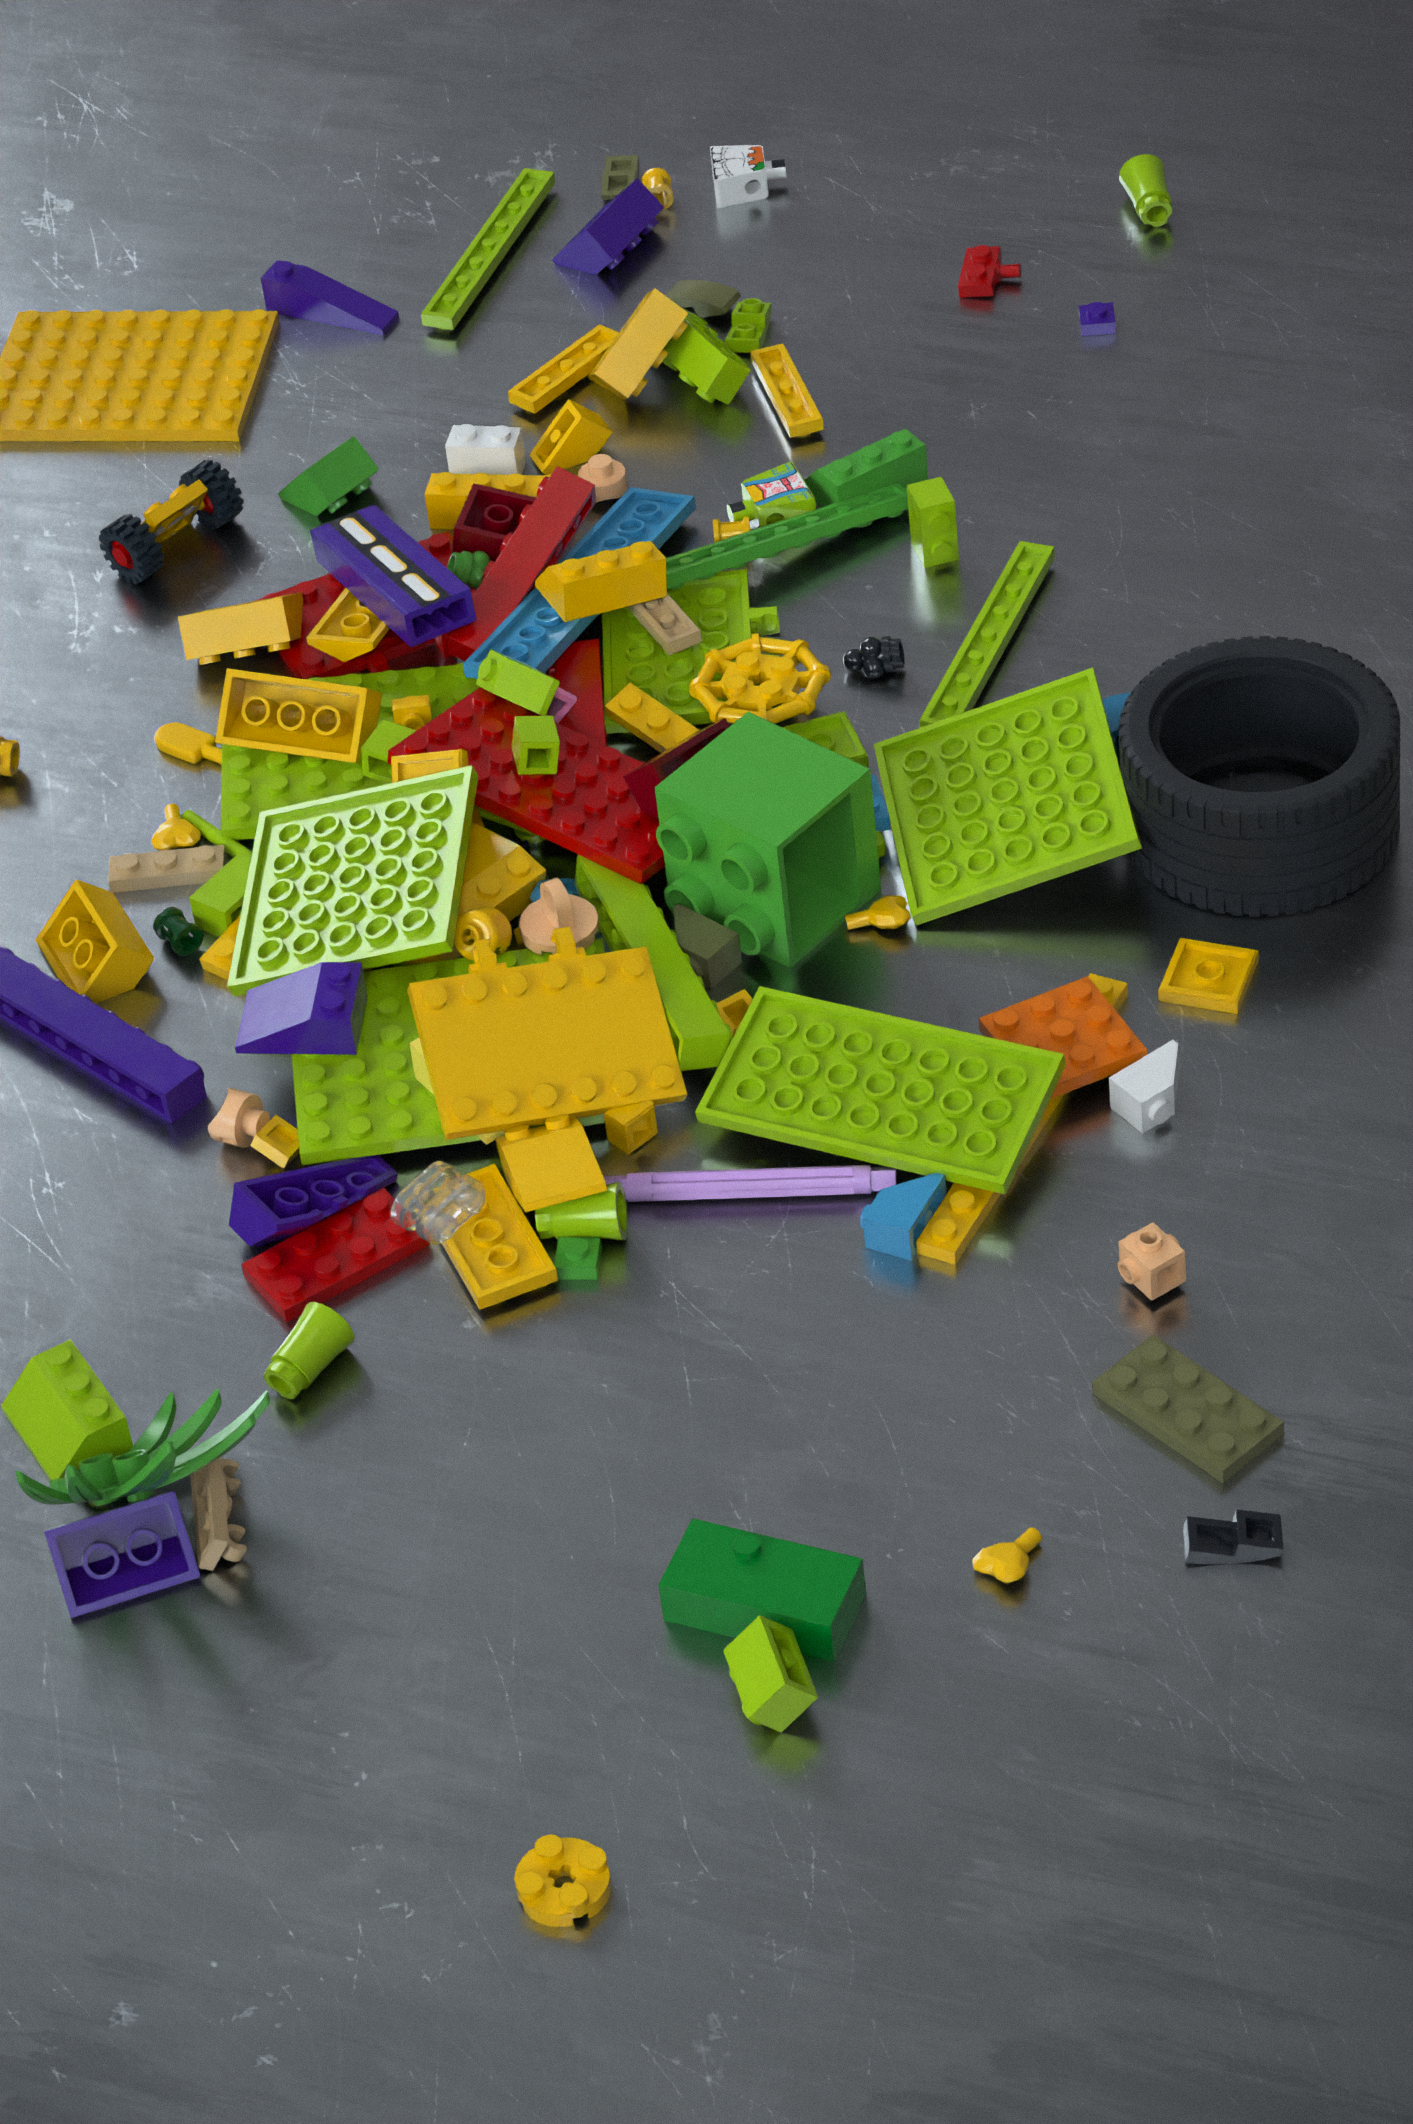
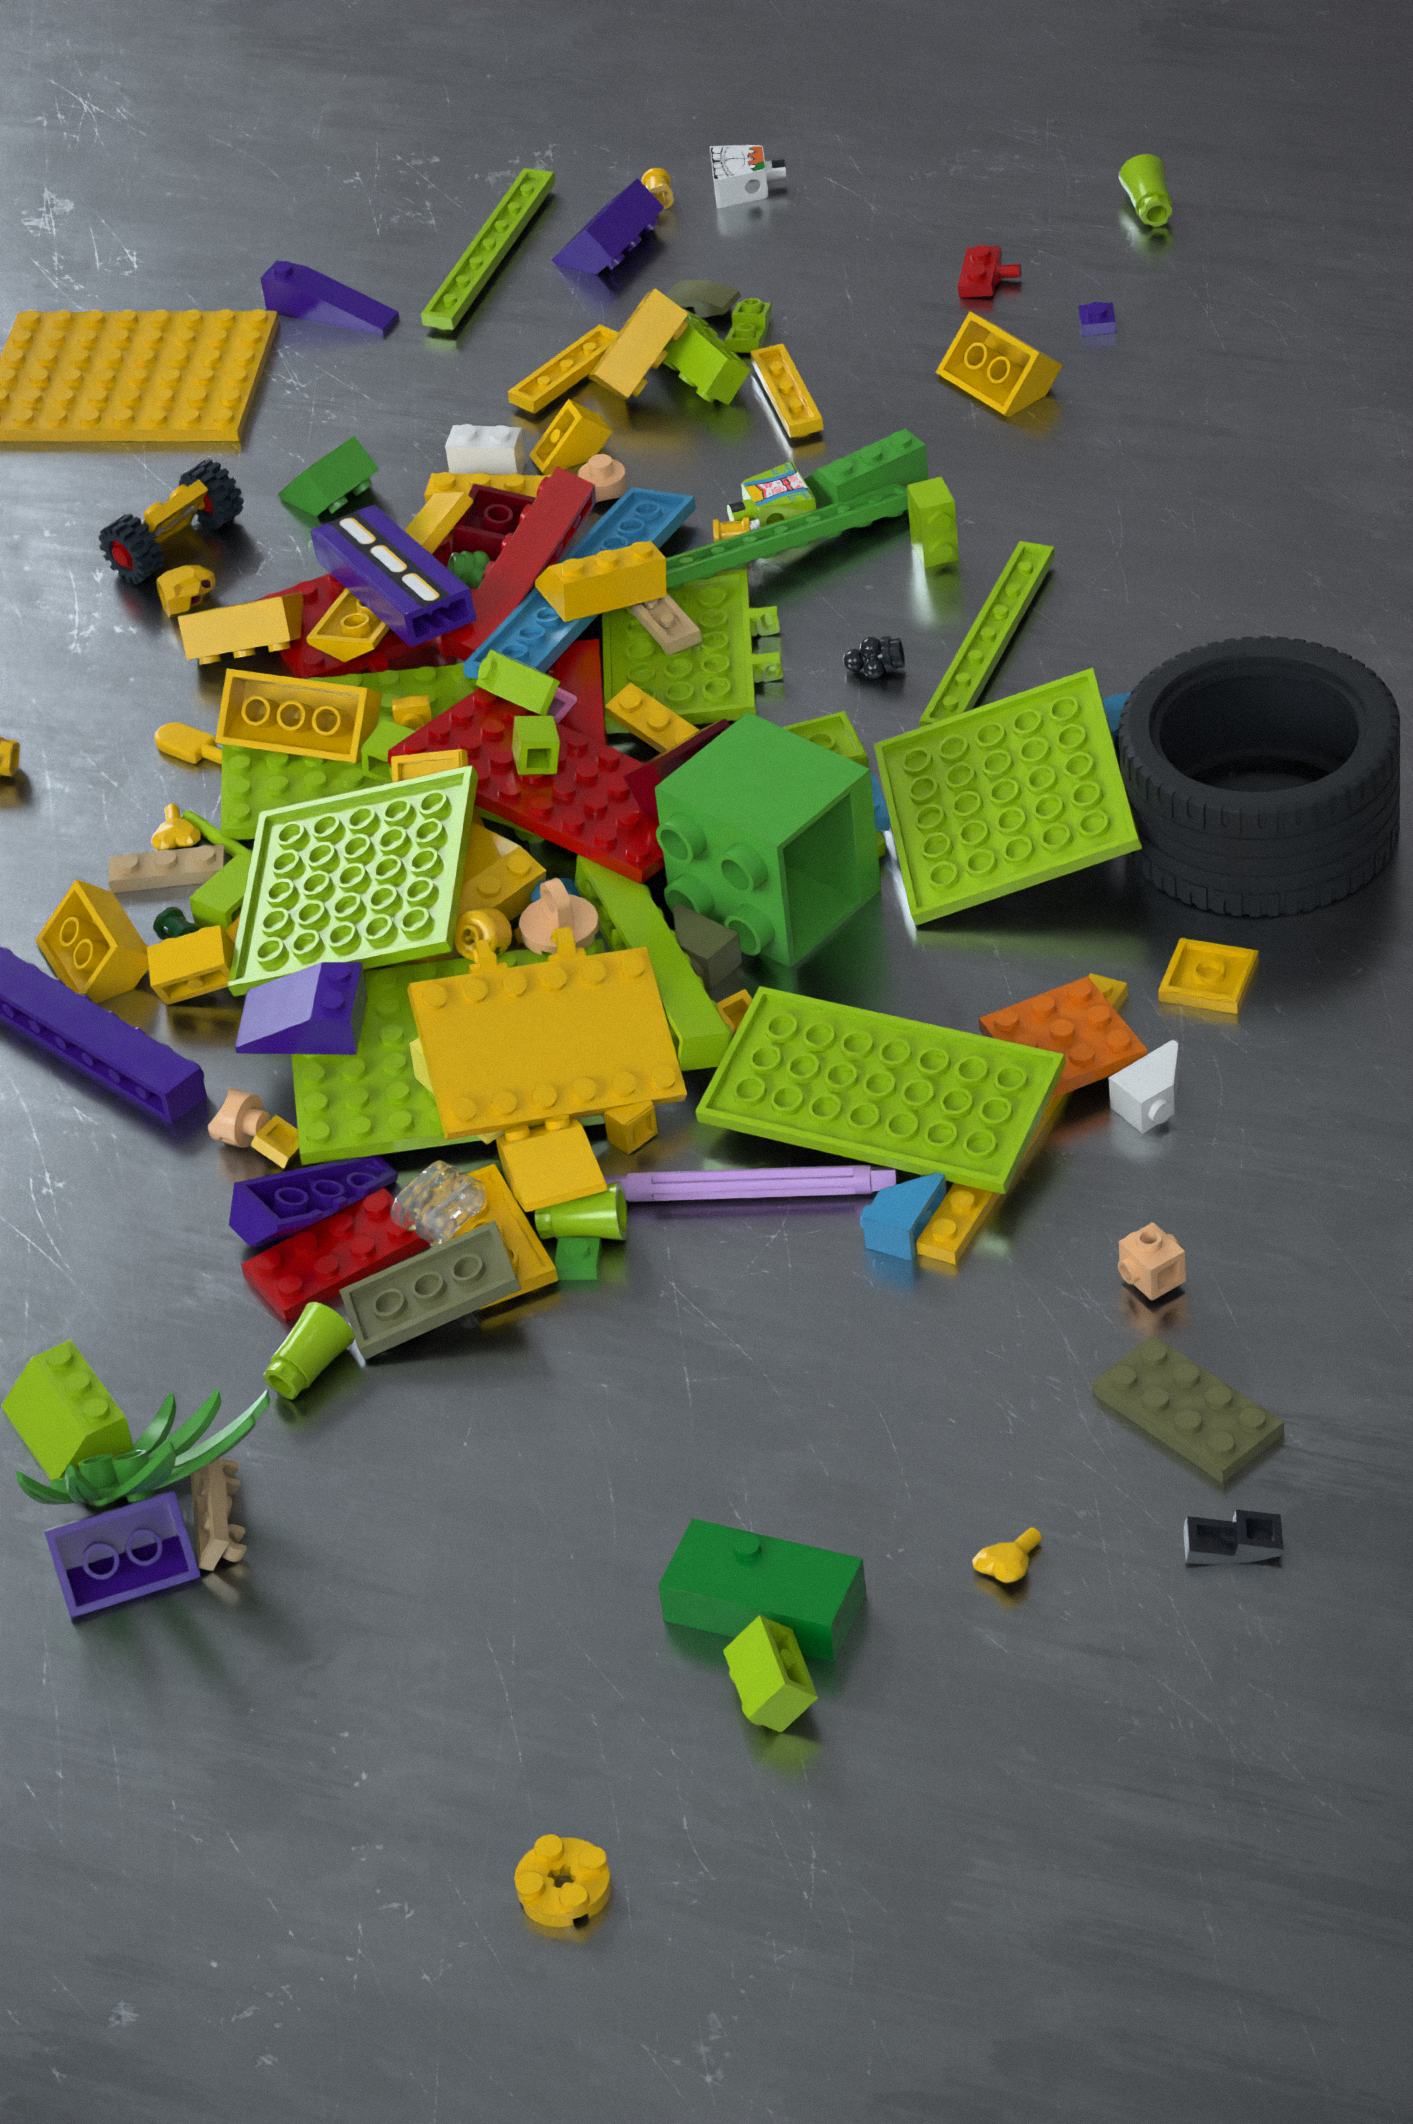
(184, 588): none -> yellow rock
(190, 964): none -> yellow brick
(429, 1289): none -> olive plate
(438, 518): none -> yellow tile
(618, 174): olive slope -> none
(776, 674): yellow plate -> none
(884, 913): yellow rock -> none
(997, 366): none -> yellow slope

